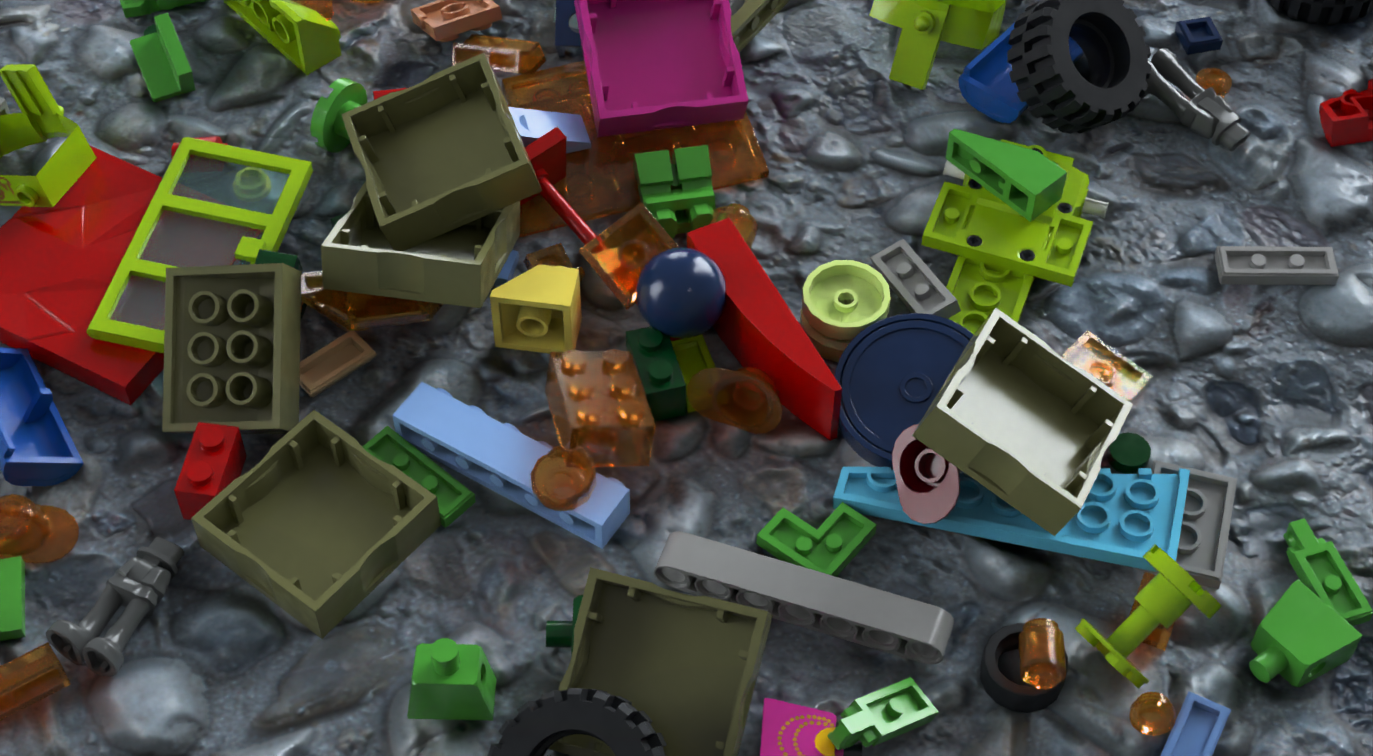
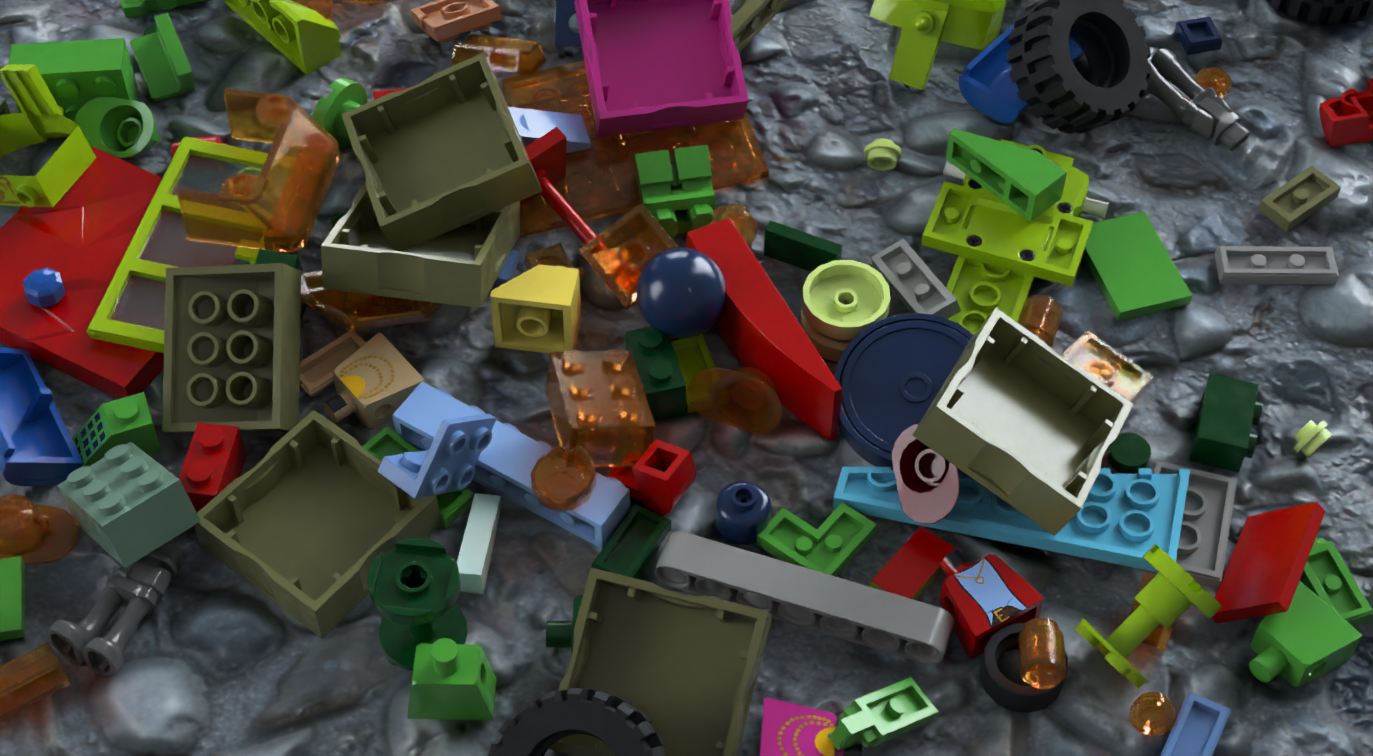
(44, 287): none -> blue tile
(80, 70): none -> bright green brick
(117, 424): none -> bright green slope
(118, 126): none -> bright green piece
(128, 503): none -> sand green brick
(285, 199): none -> clear orange windscreen
(372, 383): none -> tan torso
(417, 597): none -> dark green piece
(447, 463): none -> medium blue bracket
(478, 542): none -> light aqua piece
(633, 542): none -> dark green tile
(658, 476): none -> red brick
(742, 512): none -> dark blue head
(798, 247): none -> dark green tile
(882, 154): none -> yellowish green plate
(913, 565): none -> red tile
(985, 598): none -> torso
(1042, 317): none -> clear orange brick
(1134, 267): none -> bright green tile
(1225, 423): none -> dark green brick
(1268, 562): none -> red tile
(1299, 198): none -> olive plate
(1311, 437): none -> yellowish green plate

